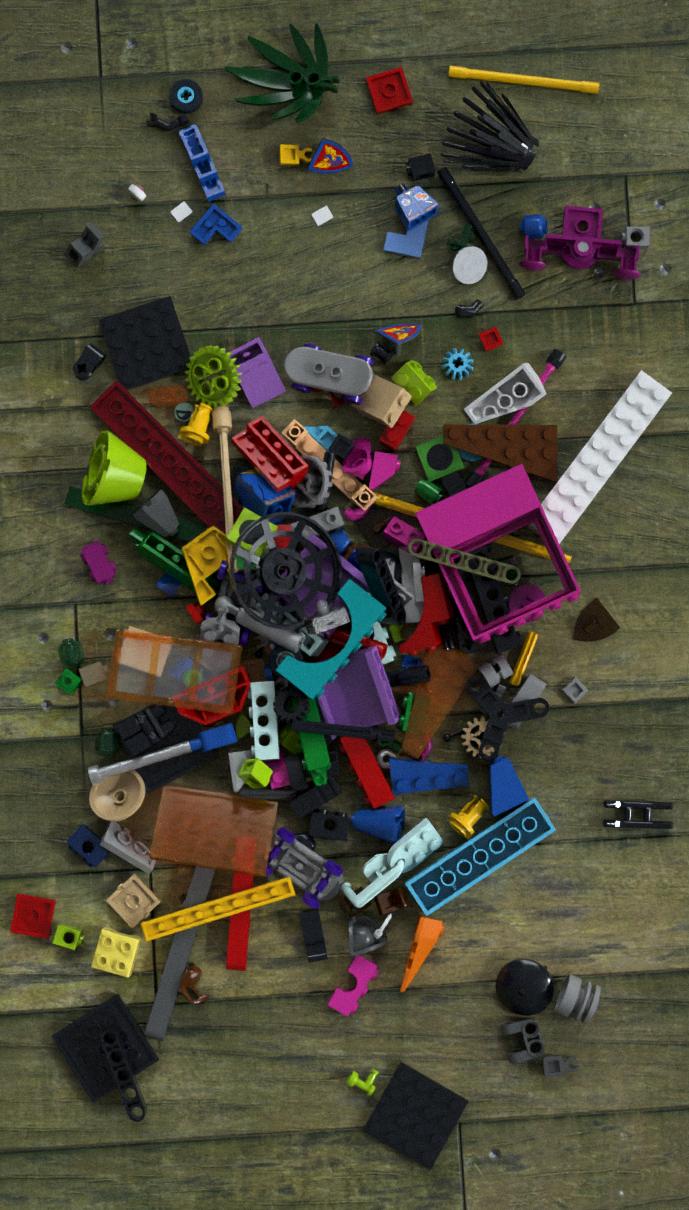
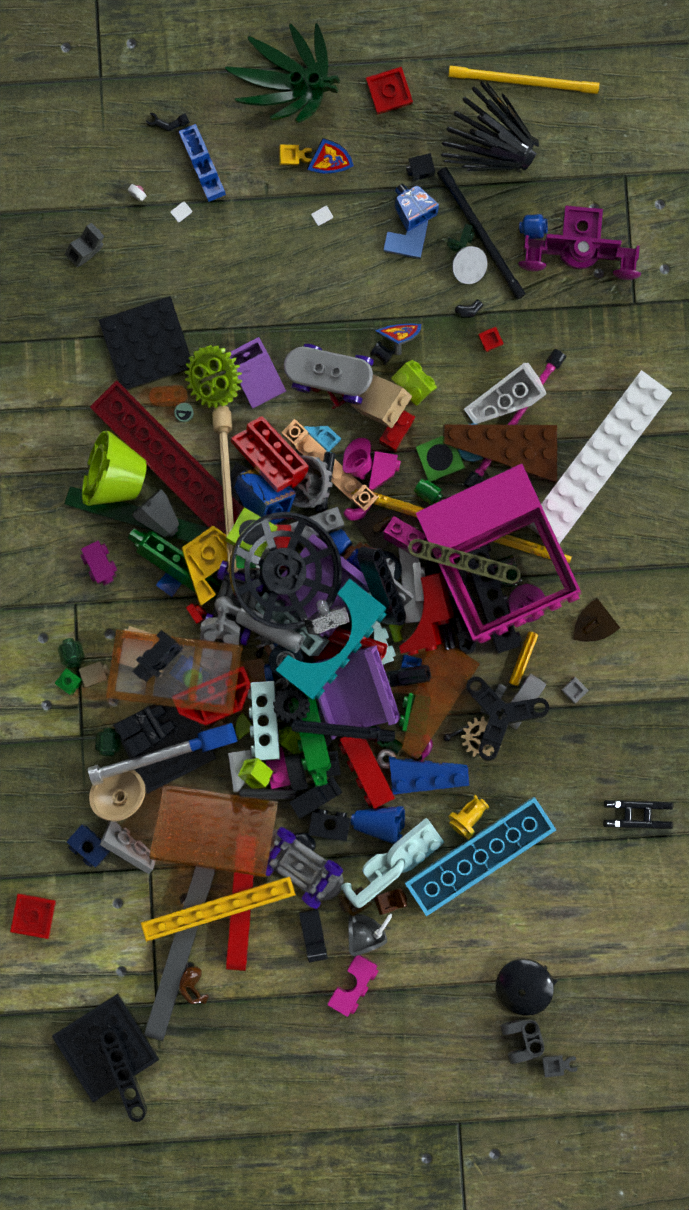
(60, 940): lime brick -> none
(90, 360): black piece -> none
(116, 952): light yellow piece -> none
(133, 900): tan plate -> none
(157, 657): none -> black hips
(193, 102): black bush -> none
(195, 431): yellow piece -> none
(215, 221): blue plate -> none
(341, 446): black tile -> none
(365, 1086): lime piece -> none
(415, 1115): black plate -> none
(424, 939): orange wedge -> none
(453, 358): medium azure gear -> none
(453, 484): black brick -> none
(489, 674): light grey wheel -> none
(504, 786): blue slope -> none
(580, 999): light grey wheel -> none
(643, 234): light grey brick -> none

